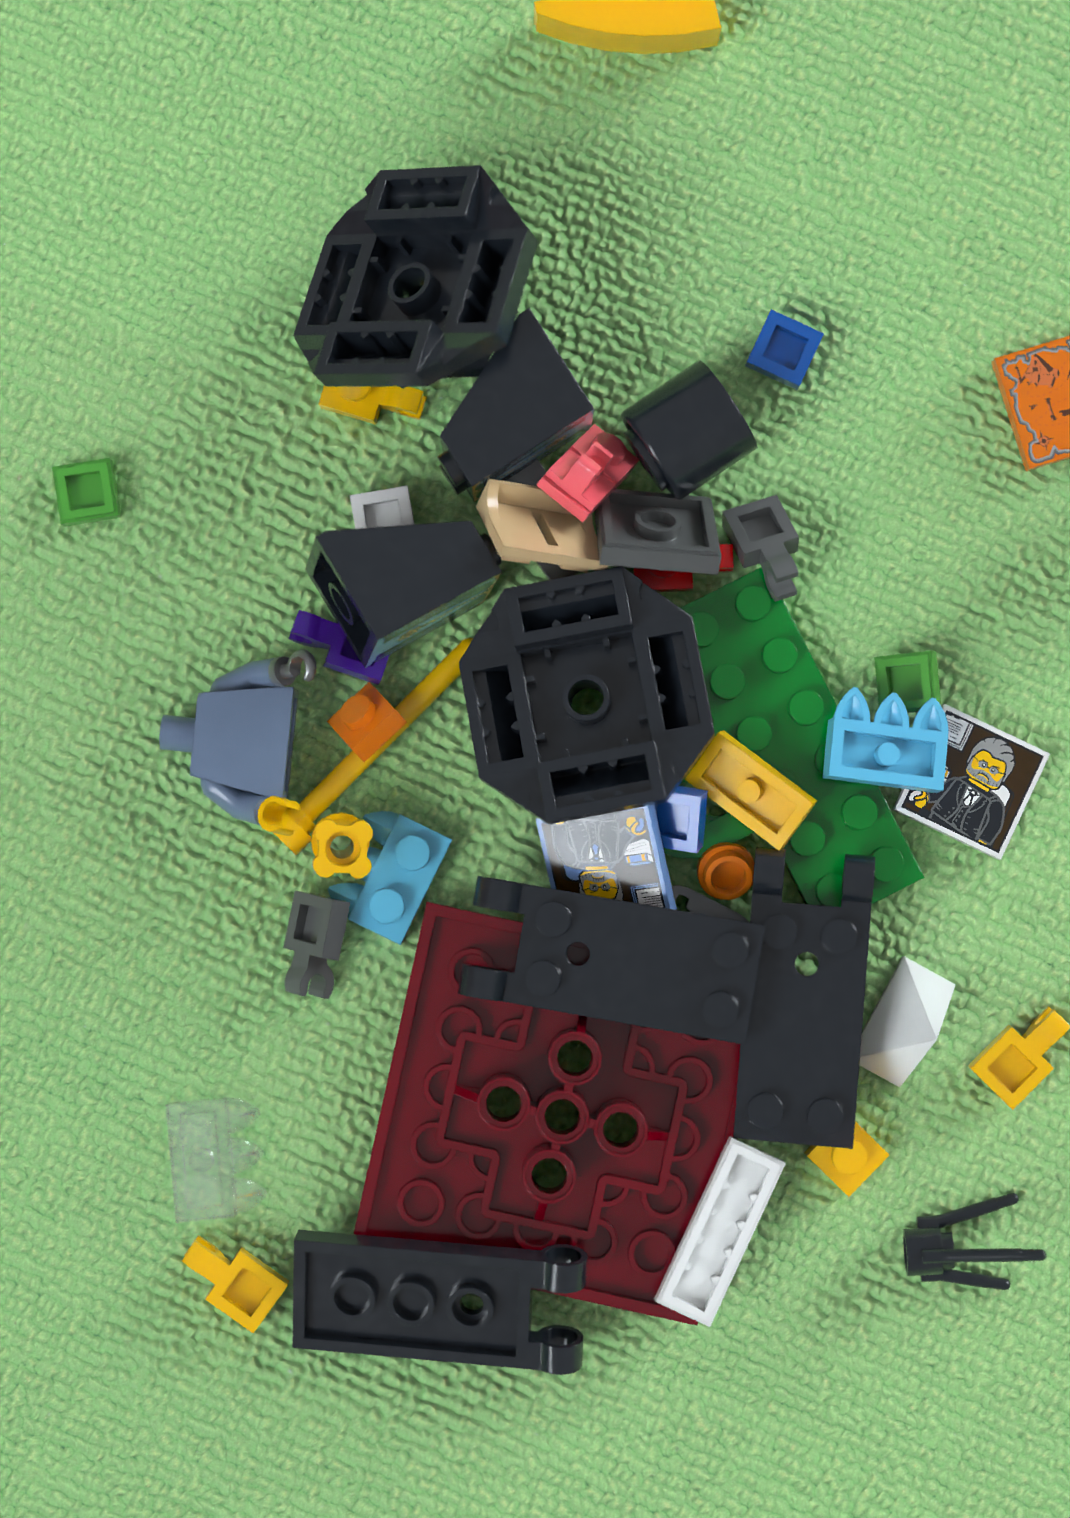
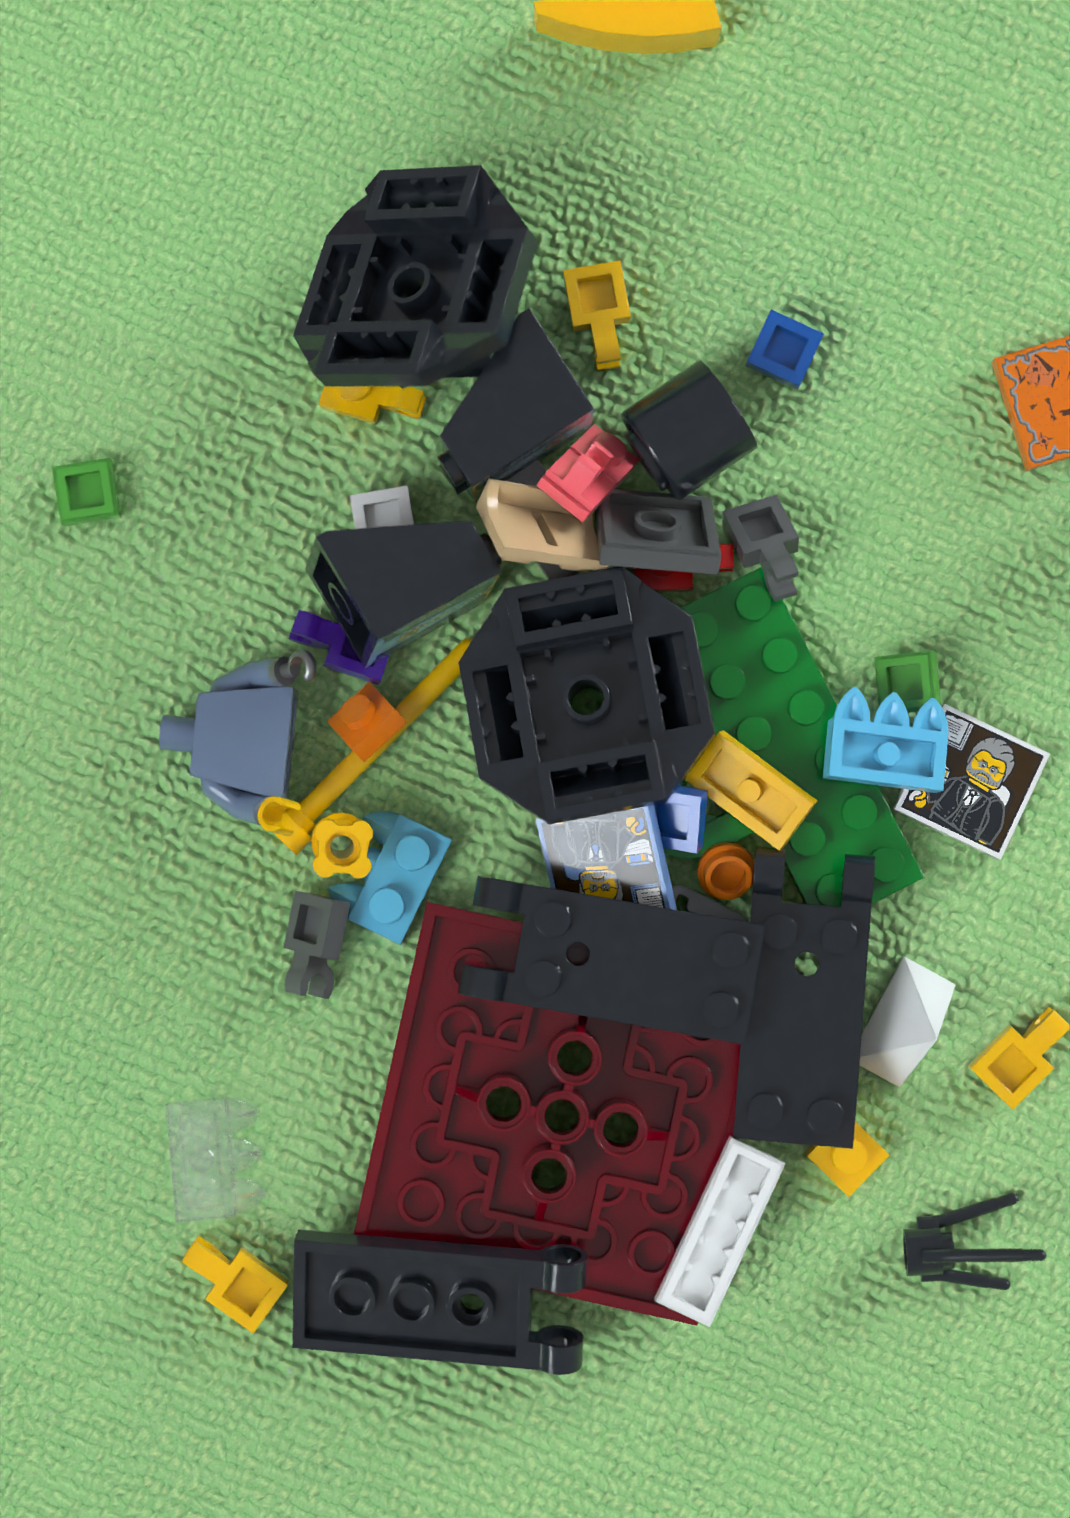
(597, 304): none -> yellow plate

